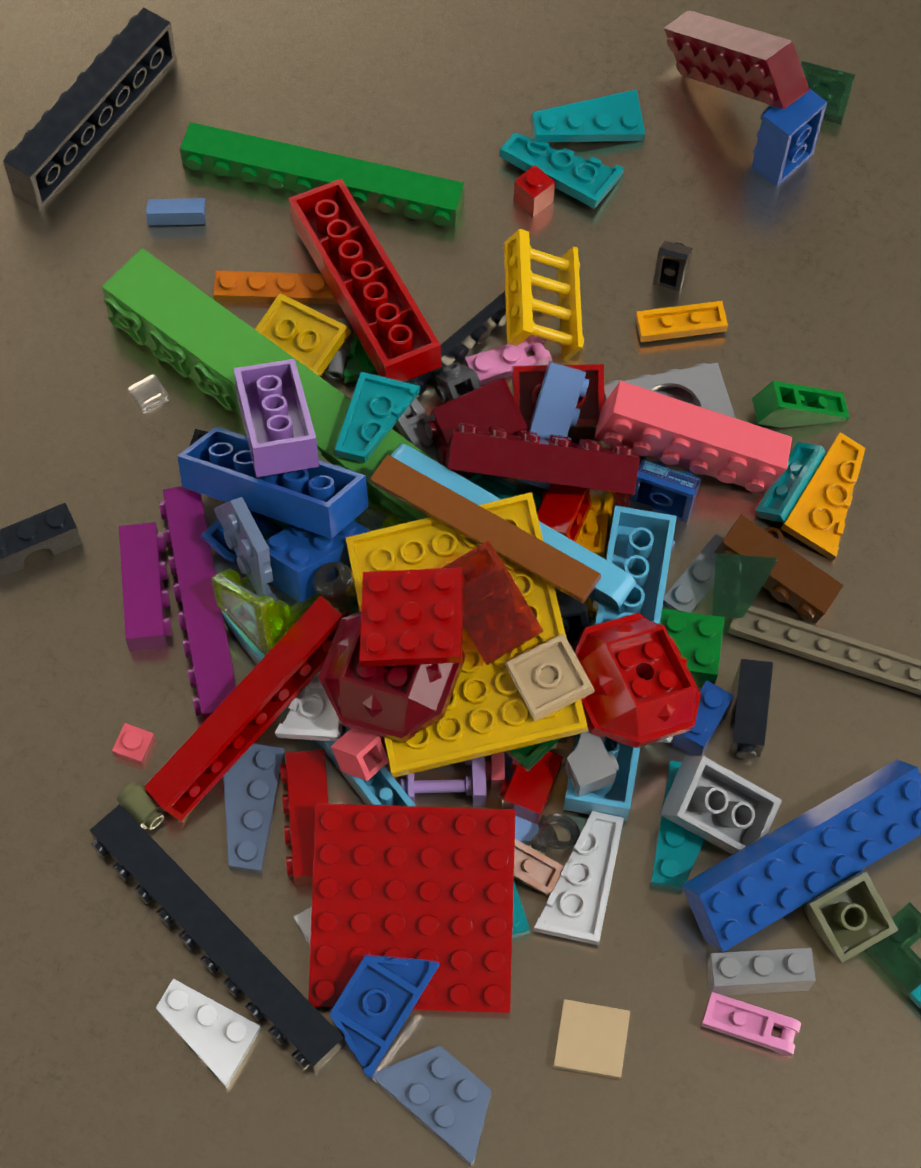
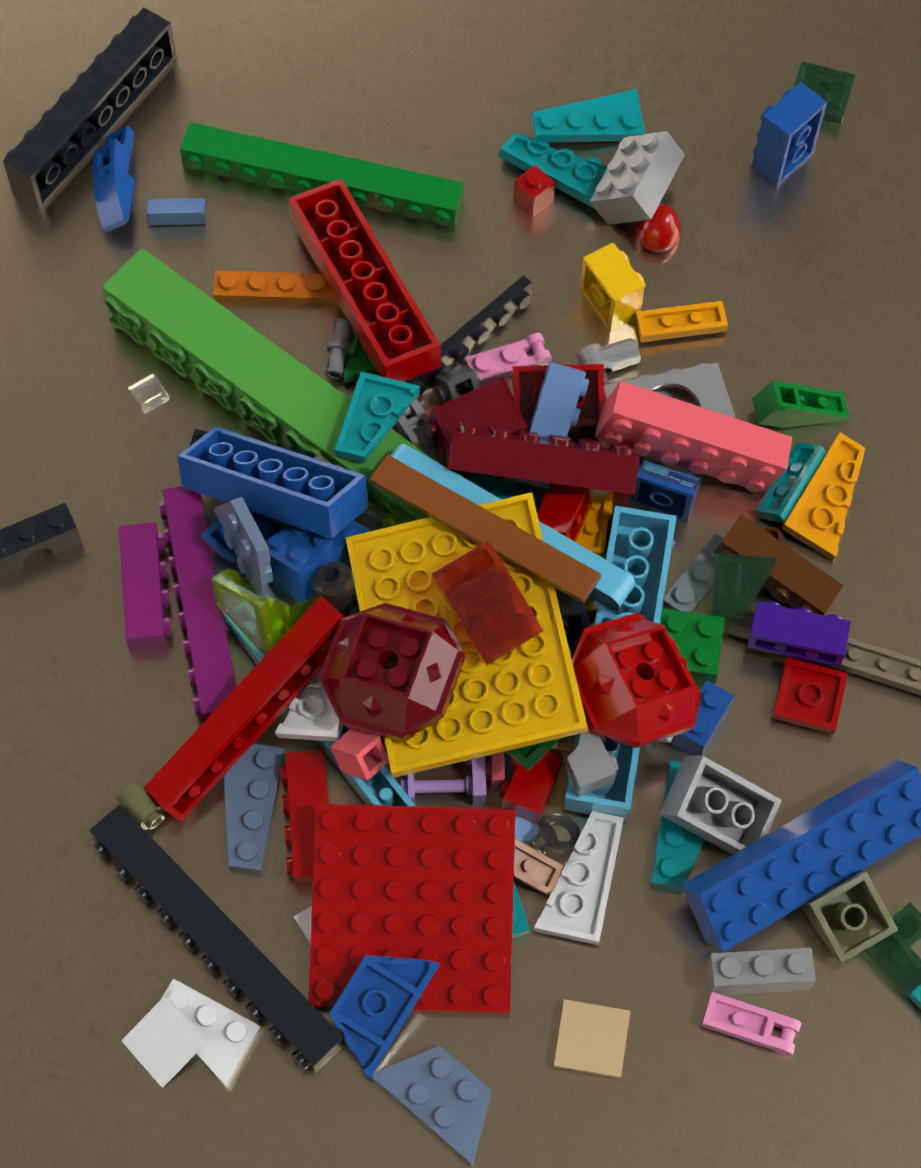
(111, 179): none -> blue slope
(133, 744): coral plate -> none
(164, 1041): none -> white sticker
(276, 418): medium lavender brick -> none
(303, 332): yellow plate -> none
(411, 617): red plate -> none
(521, 301): yellow fence -> none
(549, 677): tan tile -> none
(612, 286): none -> yellow brick
(613, 356): none -> light grey piece
(637, 178): none -> light grey brick
(661, 231): none -> red hat
(672, 265): black slope -> none
(737, 59): dark red brick -> none
(750, 708): black slope -> none
(799, 633): none -> dark purple brick
(810, 695): none -> red plate

